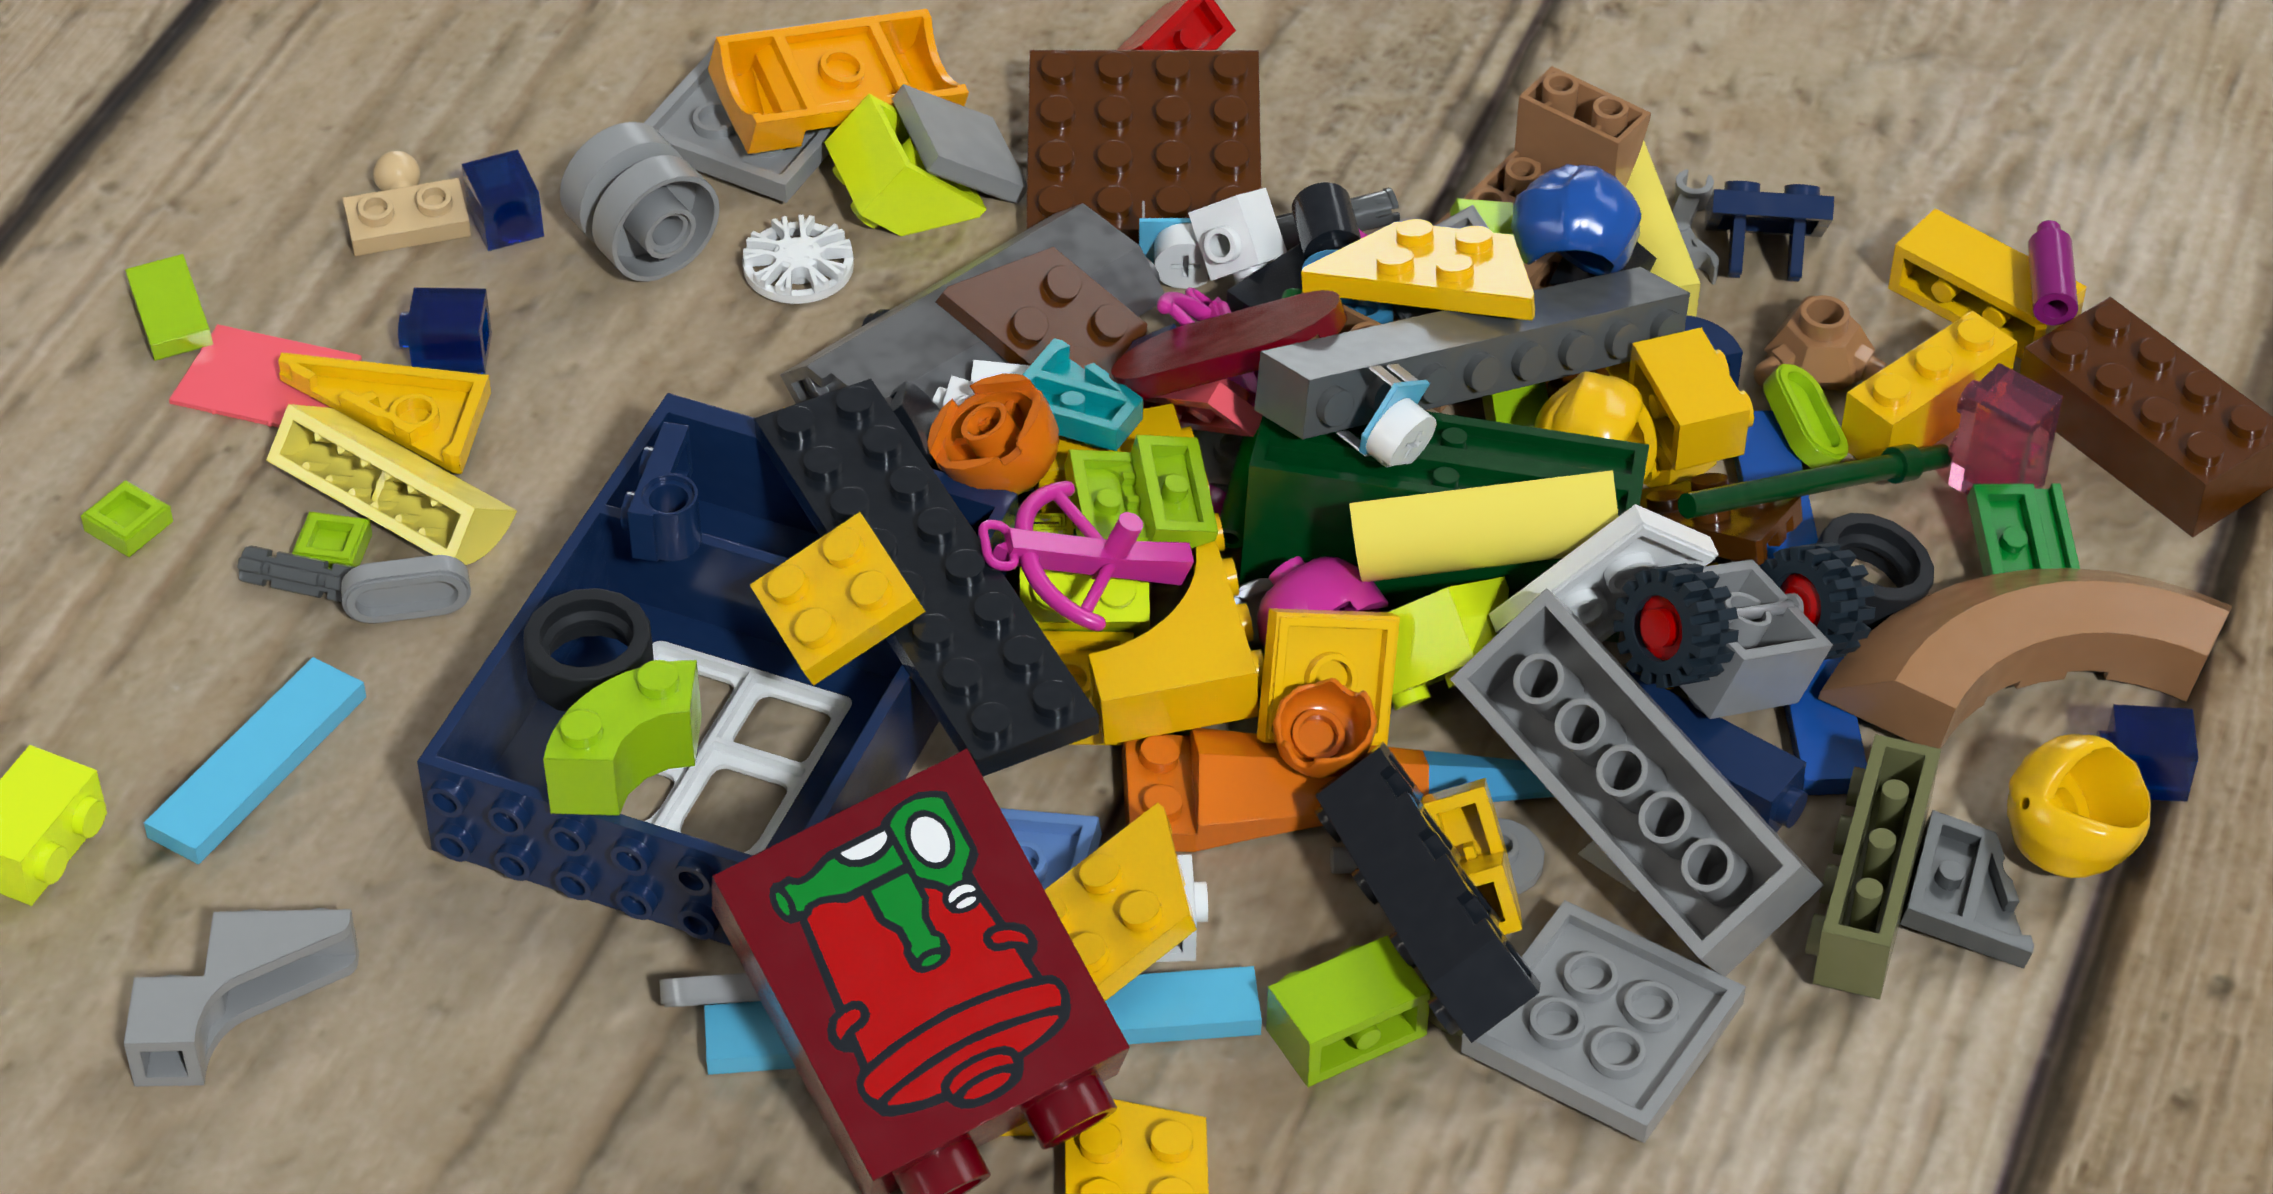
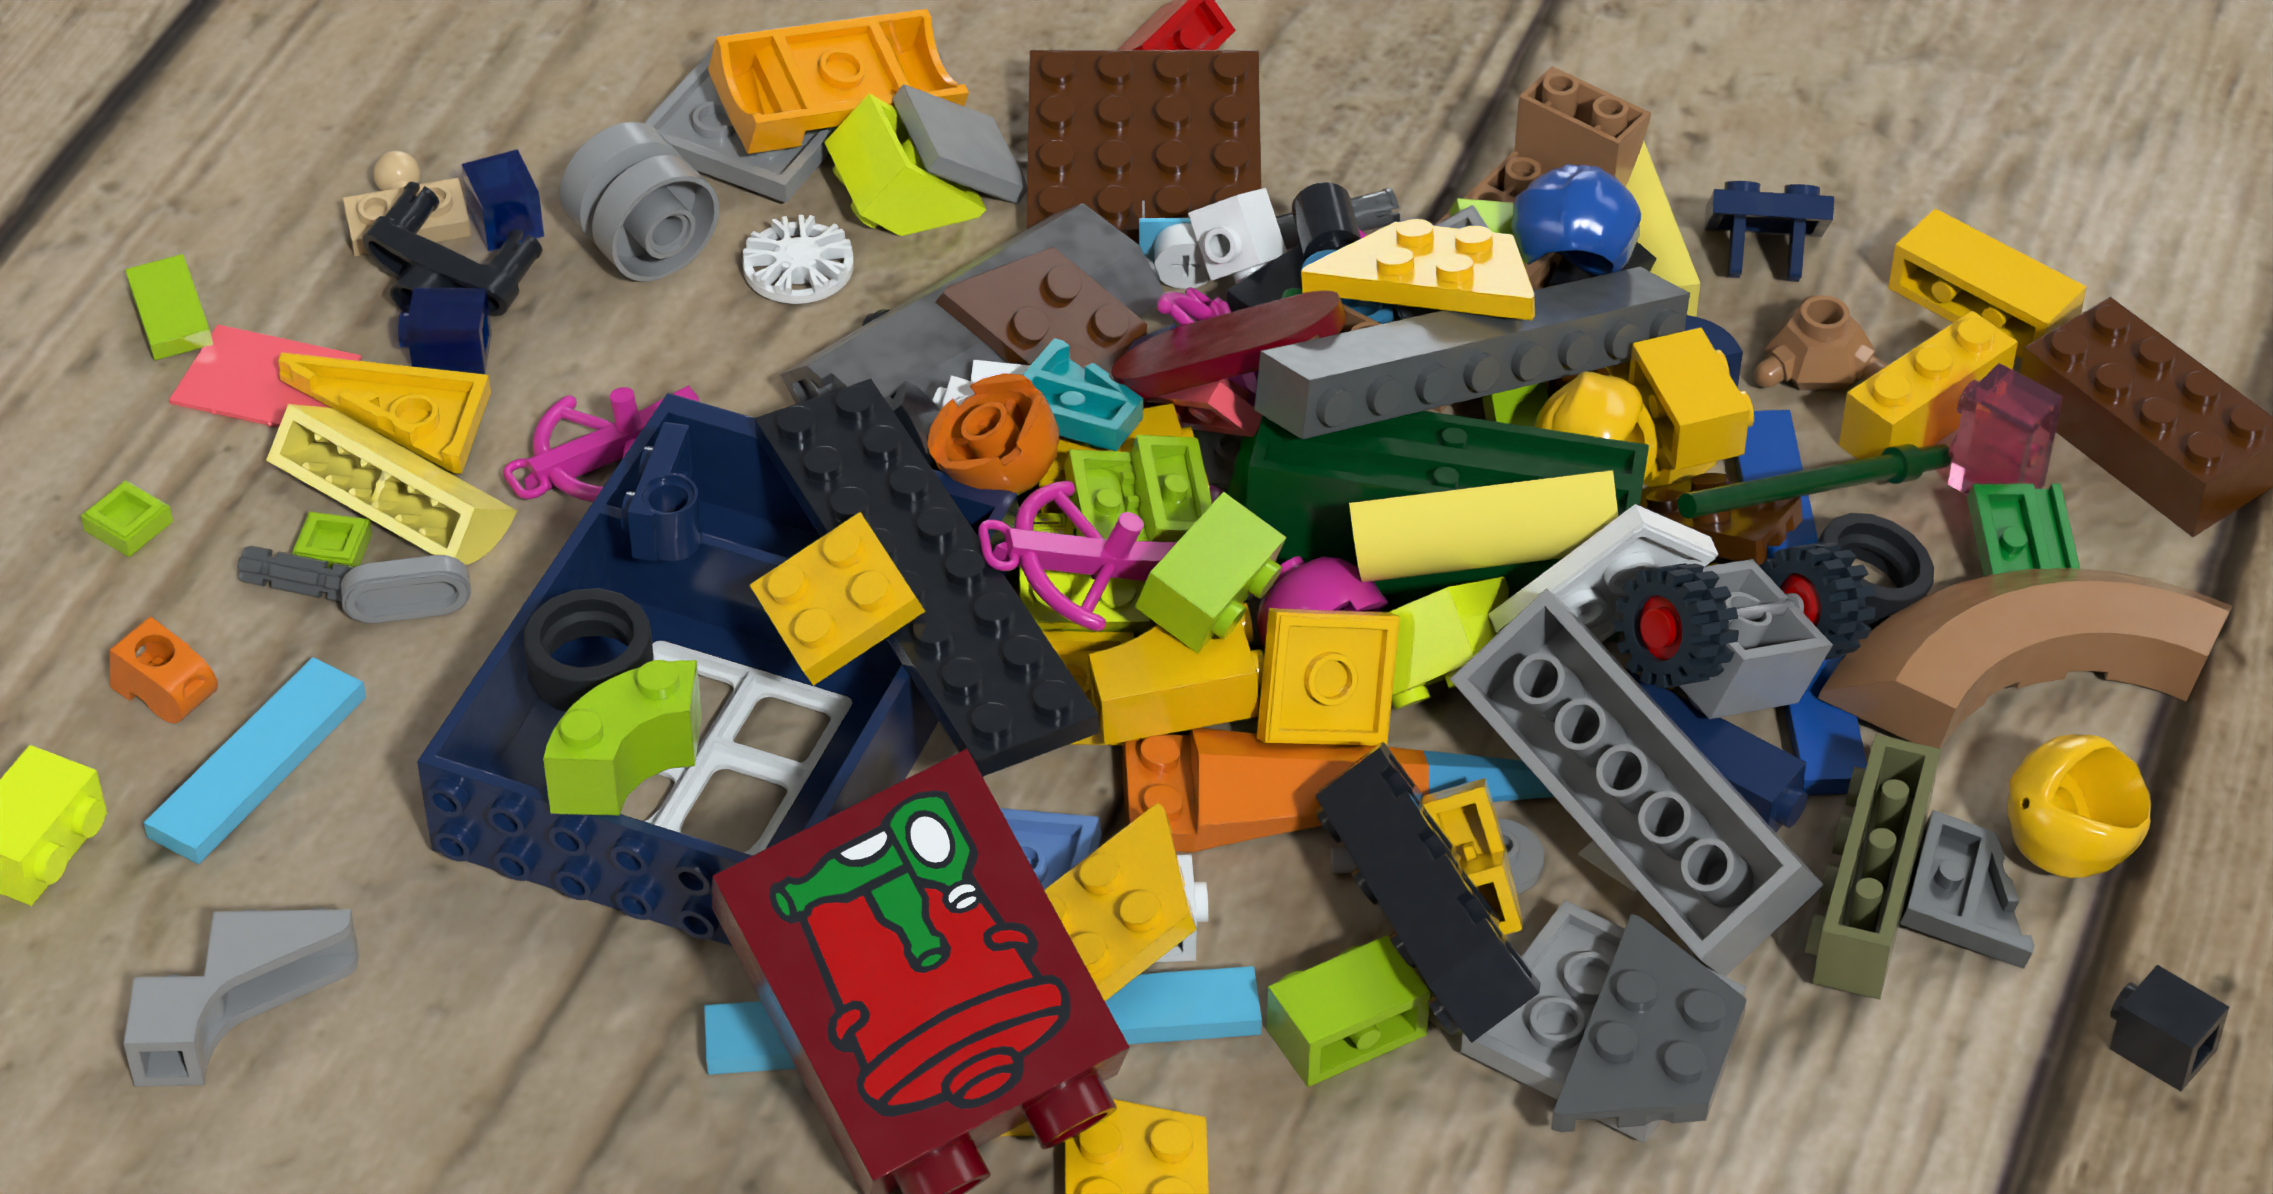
(165, 676): none -> orange leg
(426, 264): none -> black connector
(566, 462): none -> dark pink piece
(707, 990): light grey tile -> none
(1211, 573): none -> lime brick
(1324, 728): orange hair -> none
(1399, 425): white piece -> none
(1652, 1038): none -> dark grey wing
(1688, 202): light grey piece -> none
(1805, 416): lime tile -> none
(2052, 274): magenta cylinder -> none
(2161, 745): clear blue brick -> none
(2167, 1026): none -> black brick

